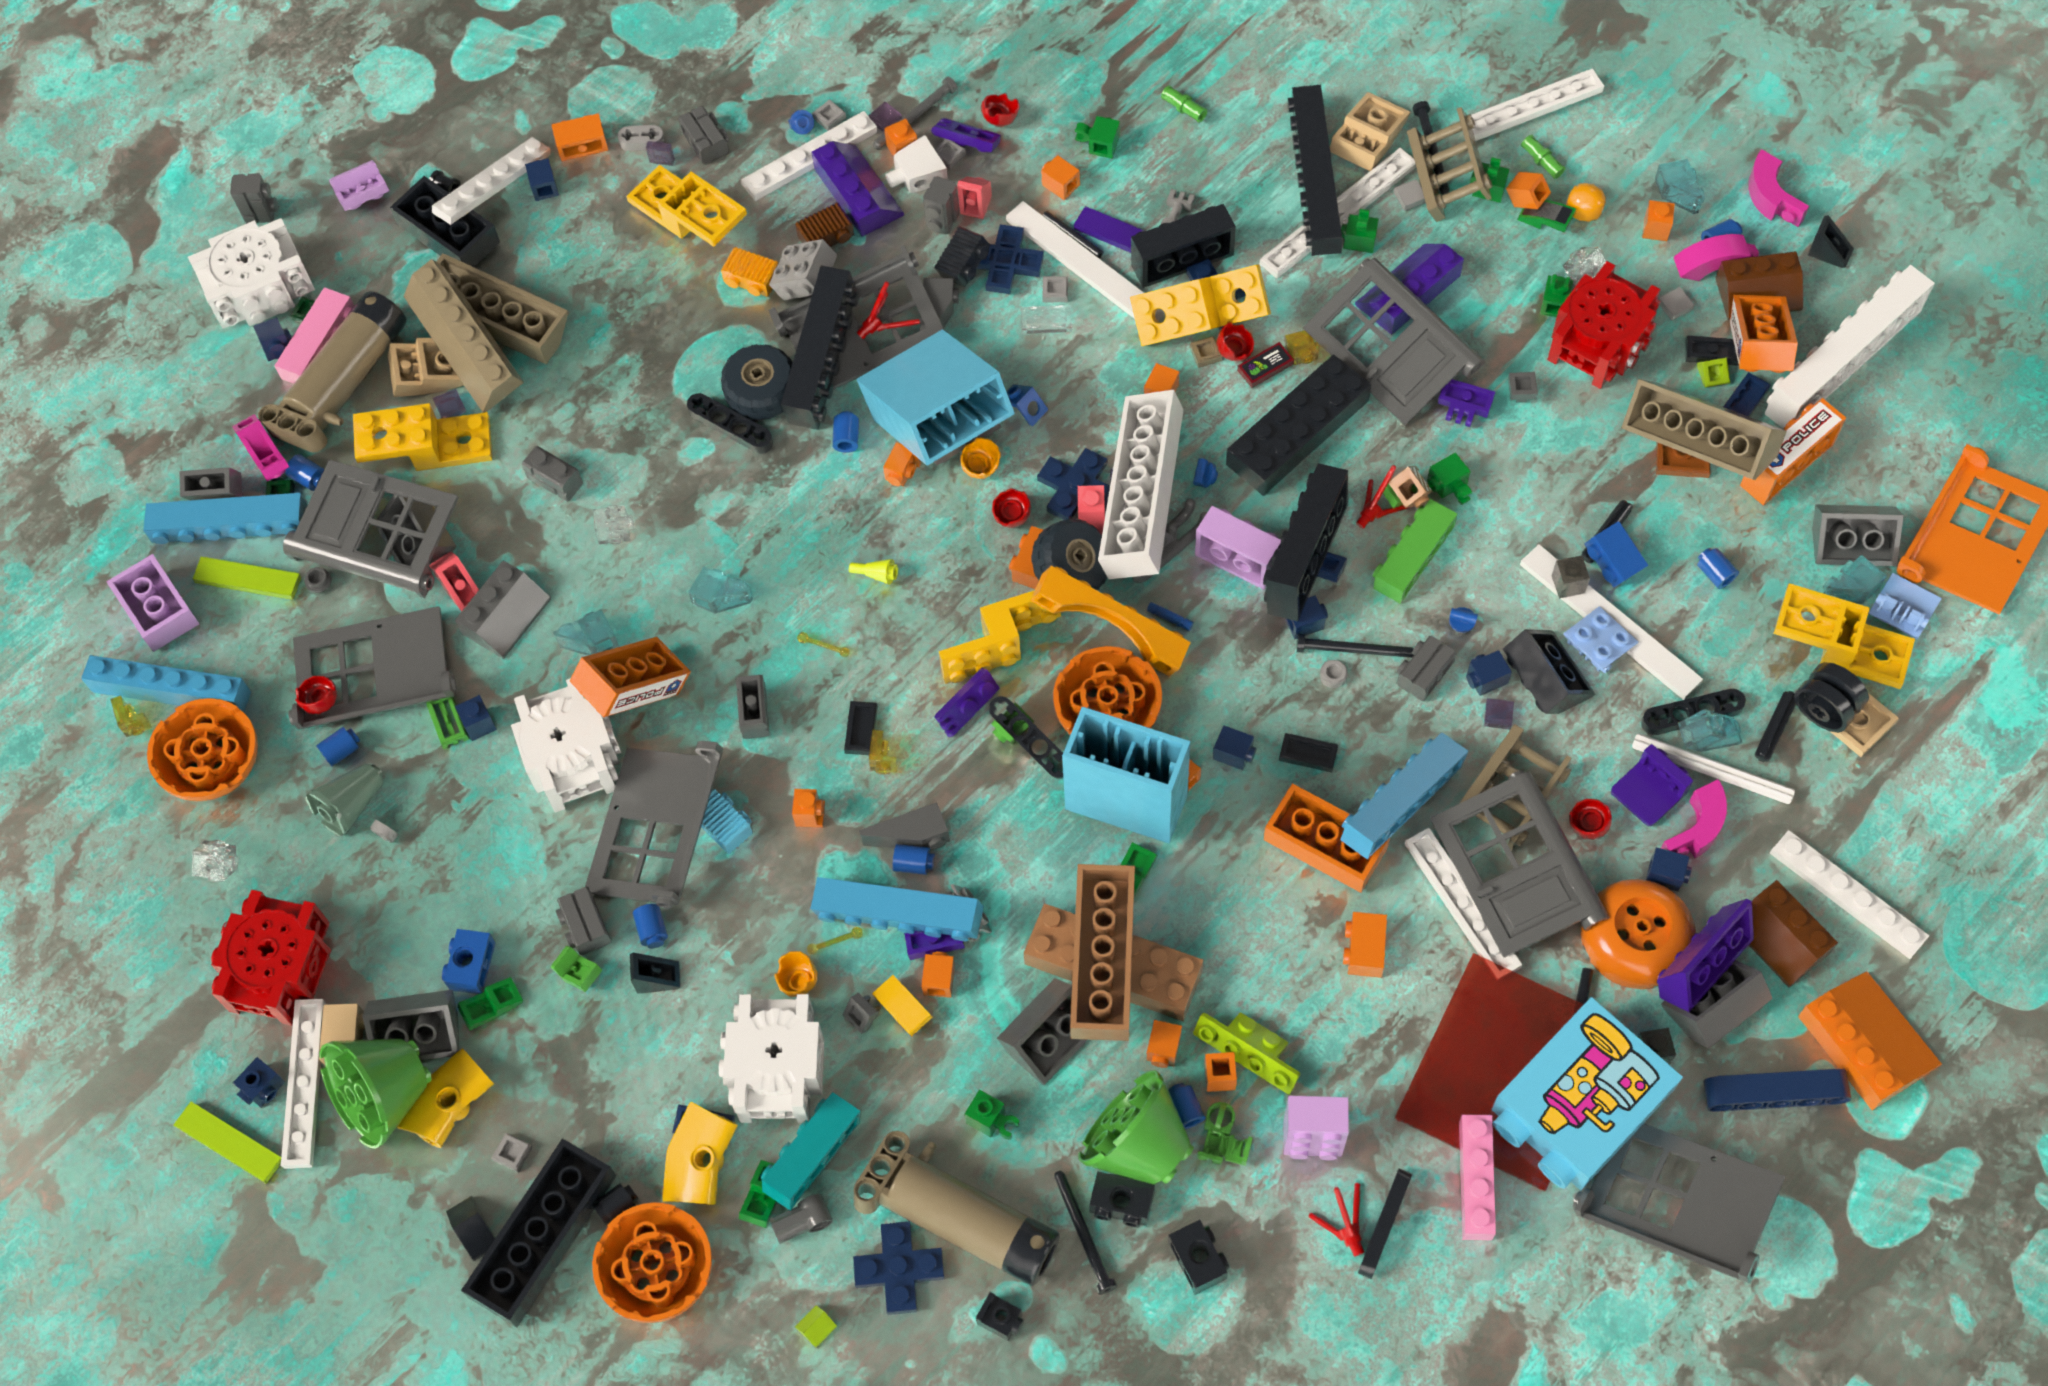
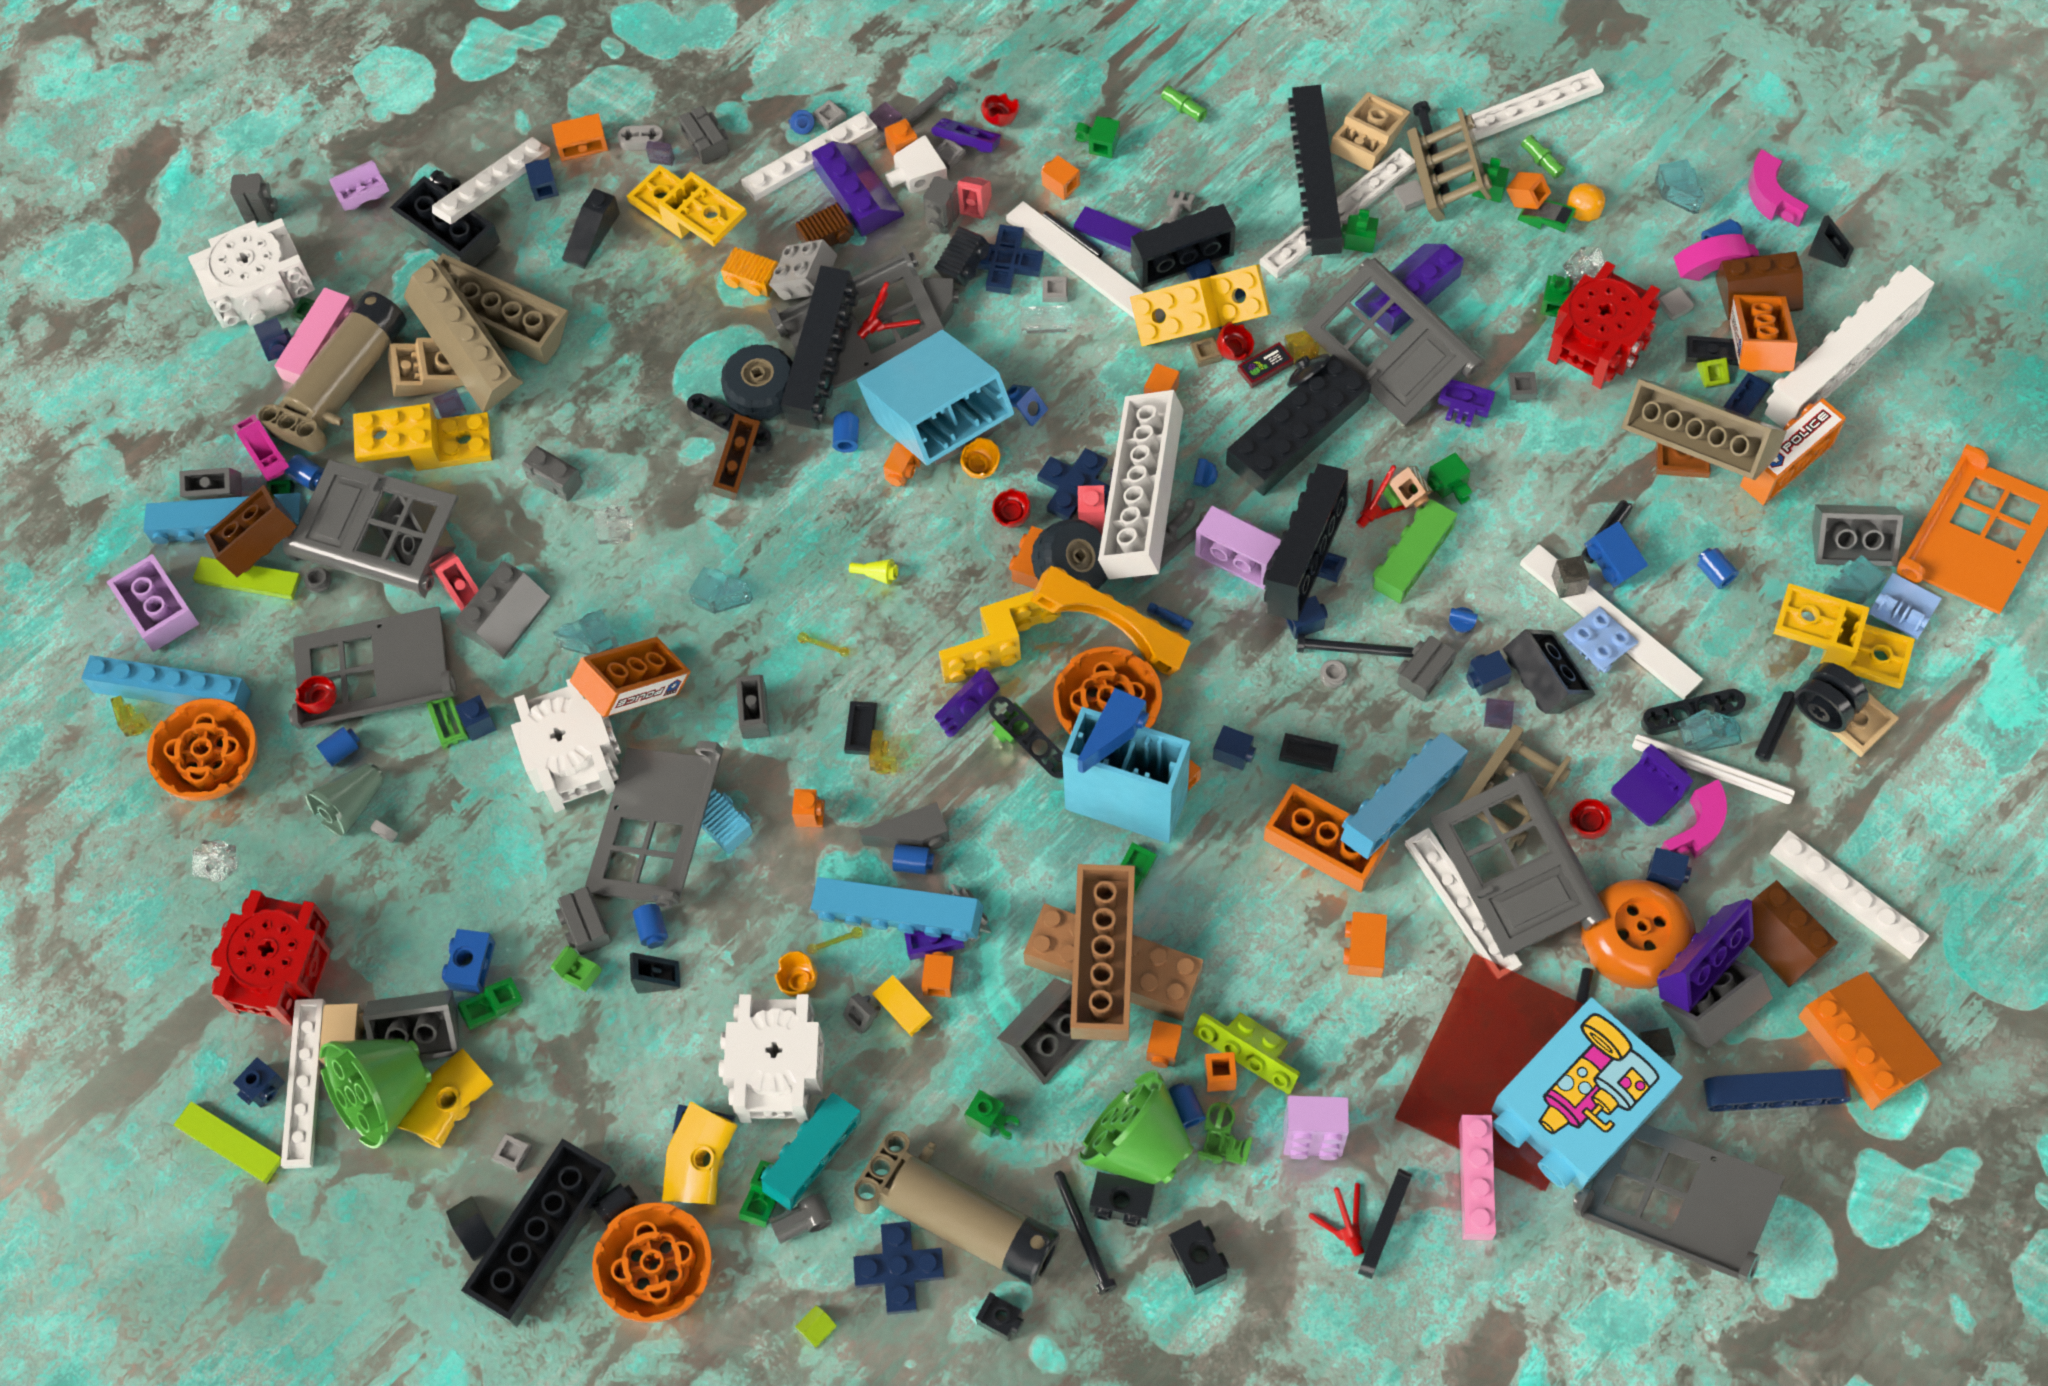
(250, 531): none -> reddish brown slope
(591, 227): none -> black slope
(735, 457): none -> reddish brown brick
(1114, 728): none -> blue slope
(1307, 368): none -> black dish
(1658, 220): orange brick -> none

